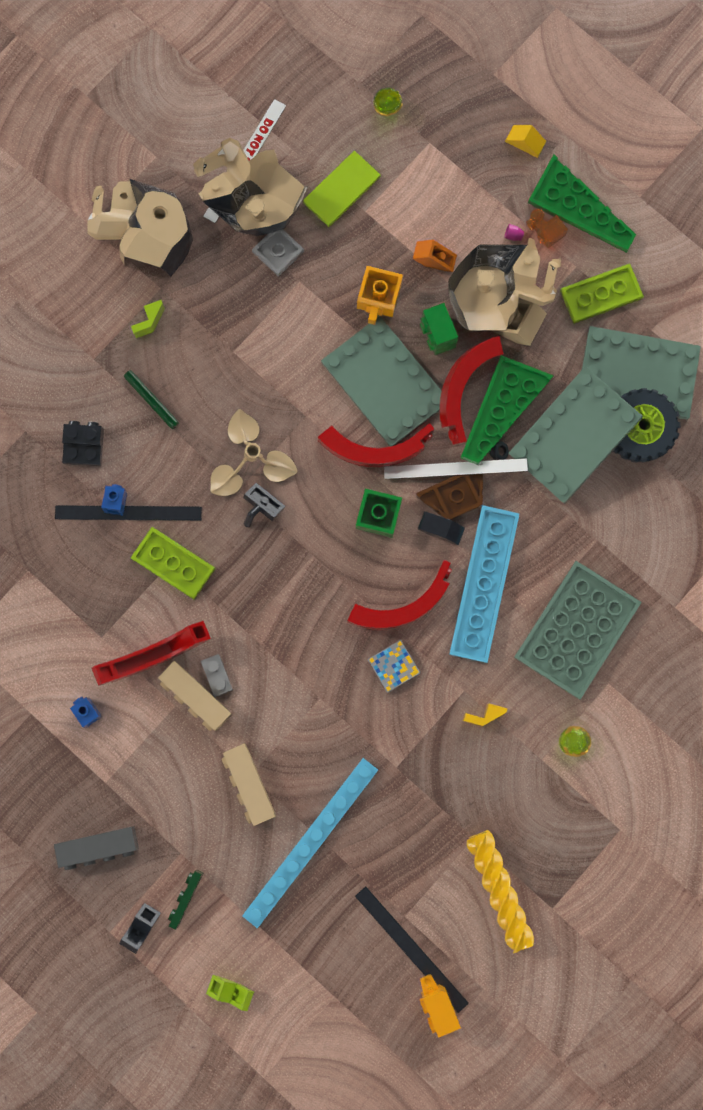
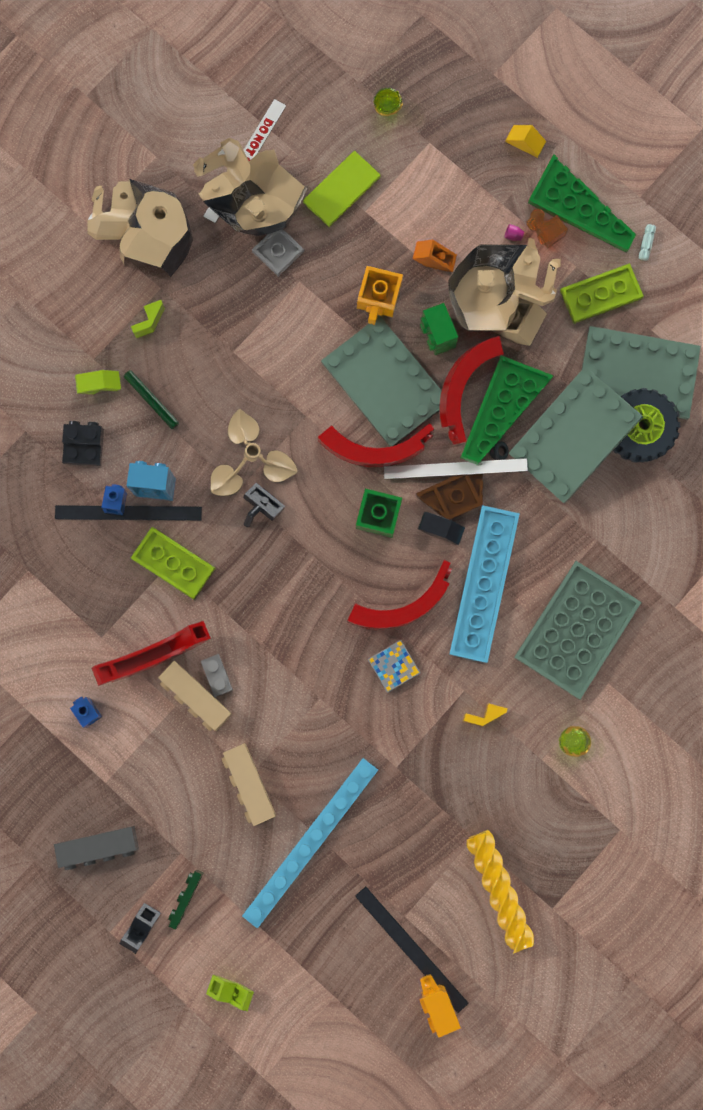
(96, 381): none -> lime slope
(151, 481): none -> dark azure brick
(647, 242): none -> light aqua axle

